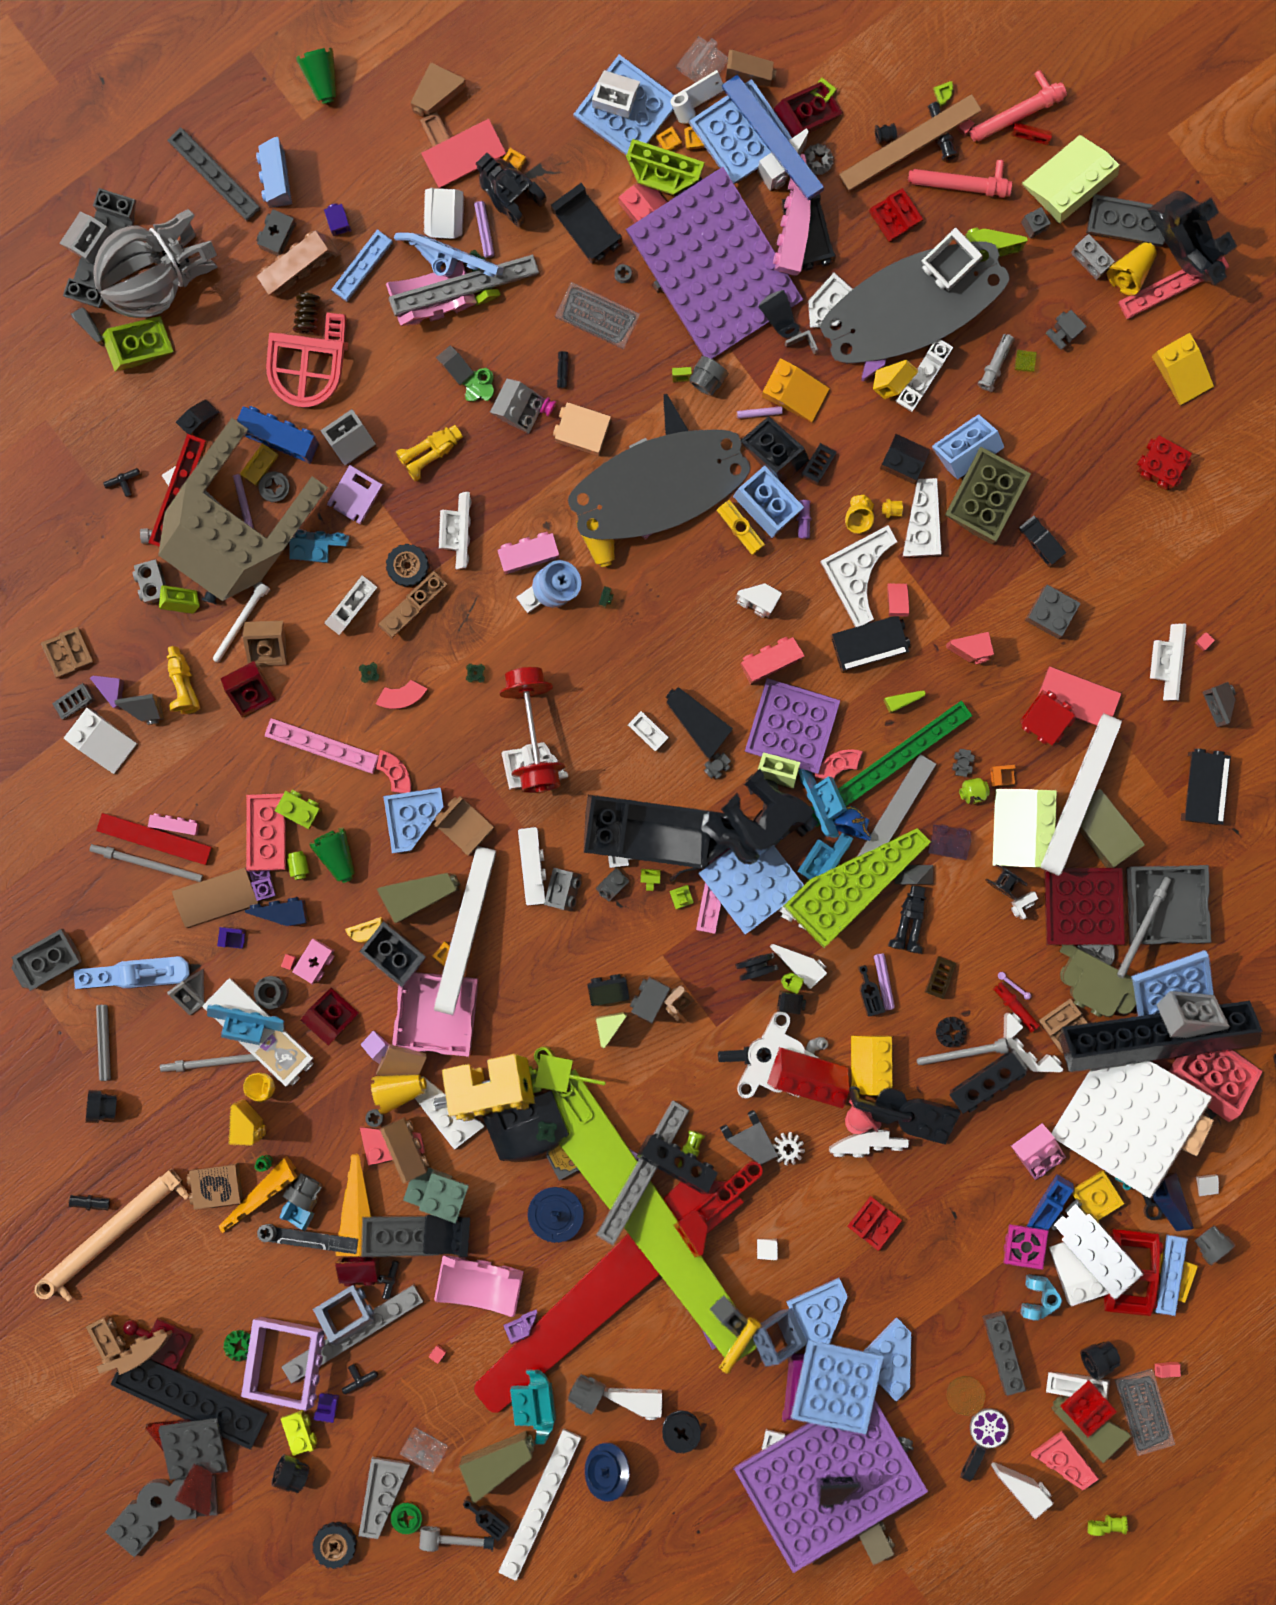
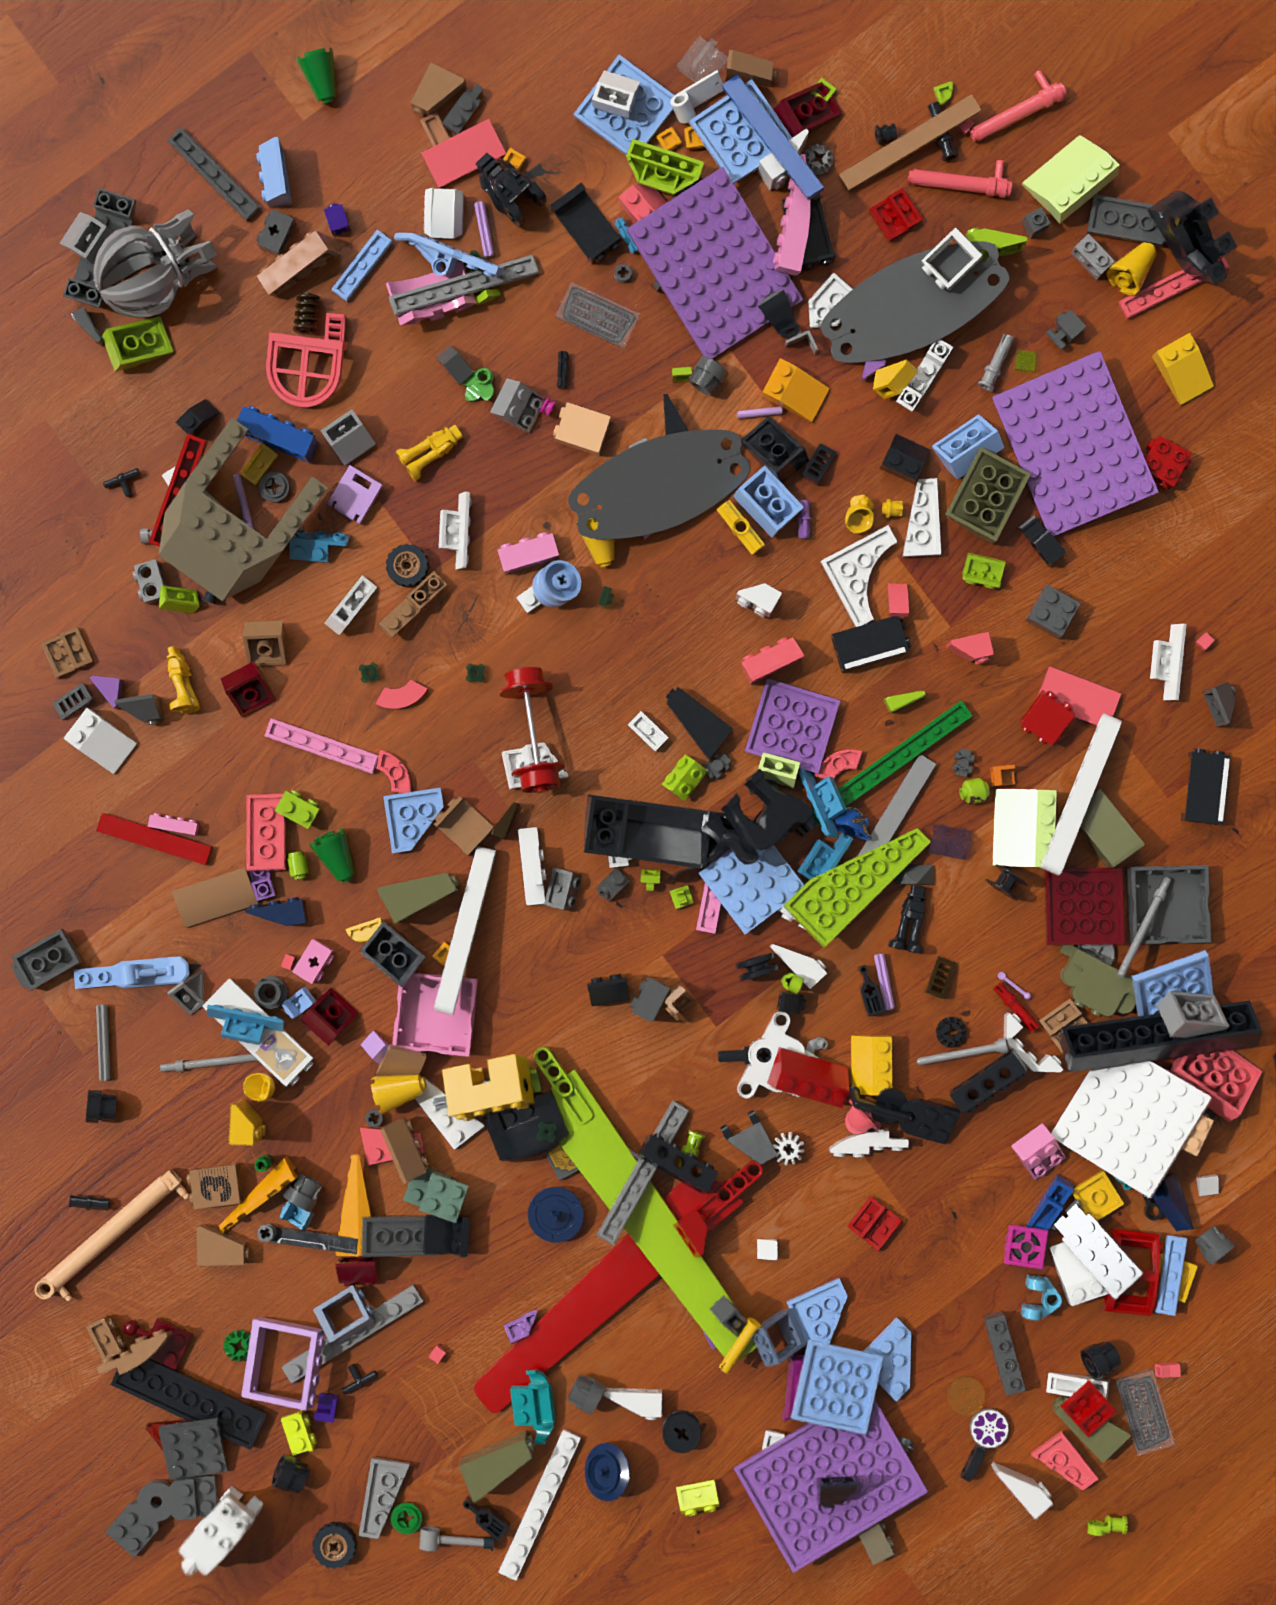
(110, 853): light grey bar -> none
(196, 1490): clear red wing -> none
(218, 1532): none -> white piece
(219, 1248): none -> medium nougat slope
(231, 937): dark purple panel -> none
(259, 591): white piece -> none
(298, 1003): none -> light blue bracket
(389, 1280): black piece -> none
(423, 1450): clear bracket -> none
(462, 110): none -> dark grey hinge
(479, 1284): bright pink panel -> none
(503, 826): none -> dark brown slope
(555, 1073): lime piece -> none
(608, 1025): yellowish green slope -> none
(621, 224): none -> dark azure axle
(684, 777): none -> lime bracket
(698, 1498): none -> neon yellow bracket
(983, 570): none -> lime bracket
(1025, 901): white bracket -> none
(1031, 133): red slope -> none
(1075, 444): none -> medium lavender plate

